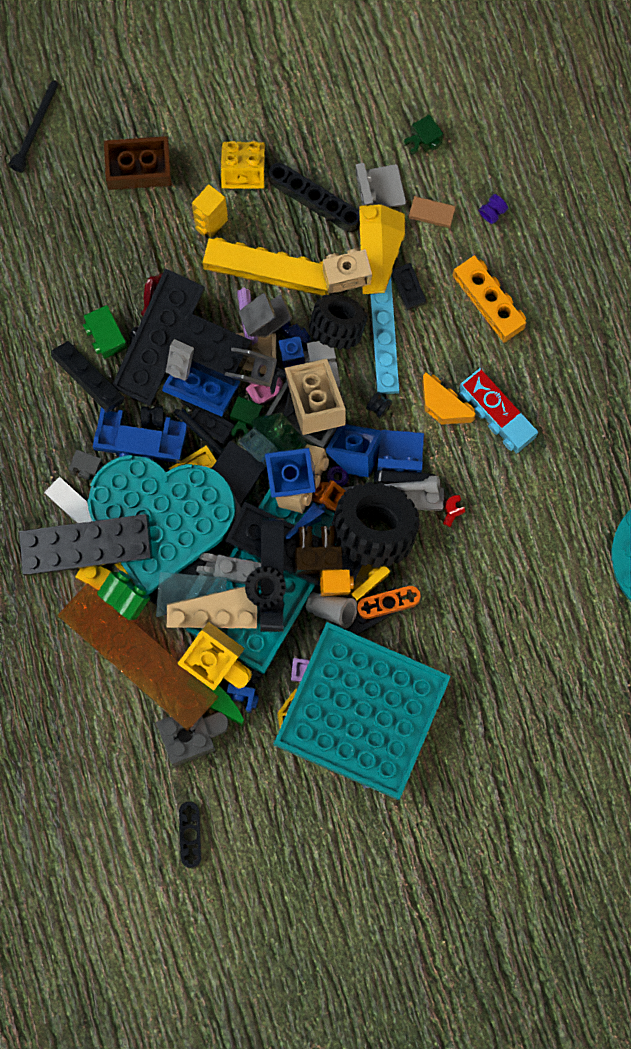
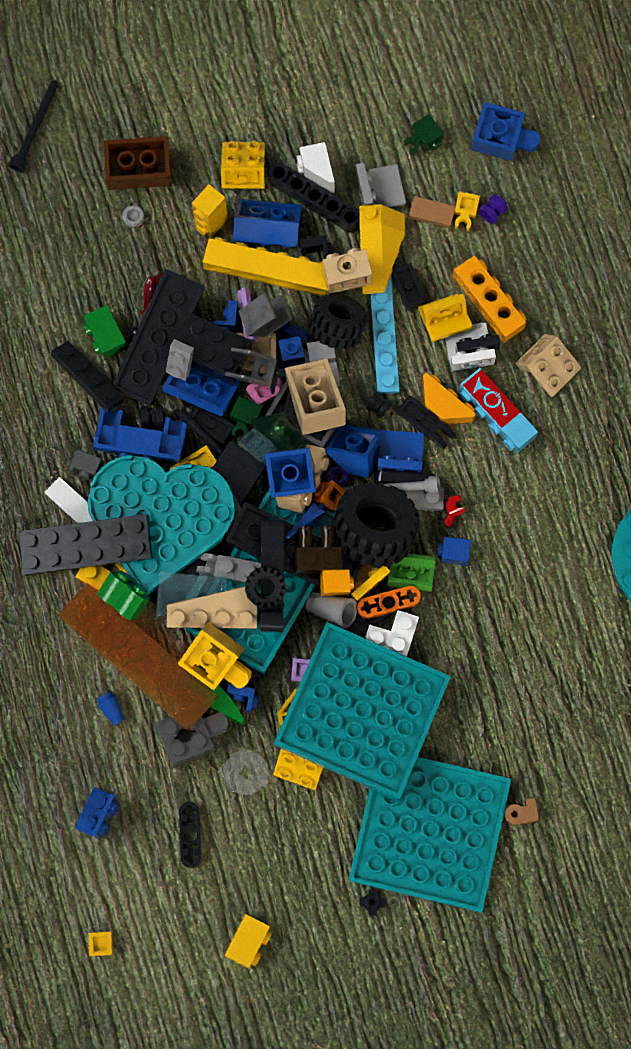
(97, 813): none -> blue bracket
(100, 944): none -> yellow plate
(110, 707): none -> blue cone
(133, 216): none -> light grey tile
(230, 315): none -> blue bracket
(248, 941): none -> yellow brick
(253, 762): none -> clear plate
(267, 223): none -> blue slope
(297, 770): none -> yellow bracket
(314, 244): none -> black bracket
(315, 166): none -> white slope
(372, 895): none -> black plate
(400, 636): none -> white brick
(413, 571): none -> bright green bracket
(424, 421): none -> black hinge
(435, 838): none -> teal plate
(445, 317): none -> yellow bracket
(454, 551): none -> blue brick
(464, 360): none -> white bracket
(466, 207): none -> yellow plate
(470, 345): none -> black plate
(507, 128): none -> blue brick
(521, 815): none -> medium nougat leg
(549, 363): none -> tan bracket

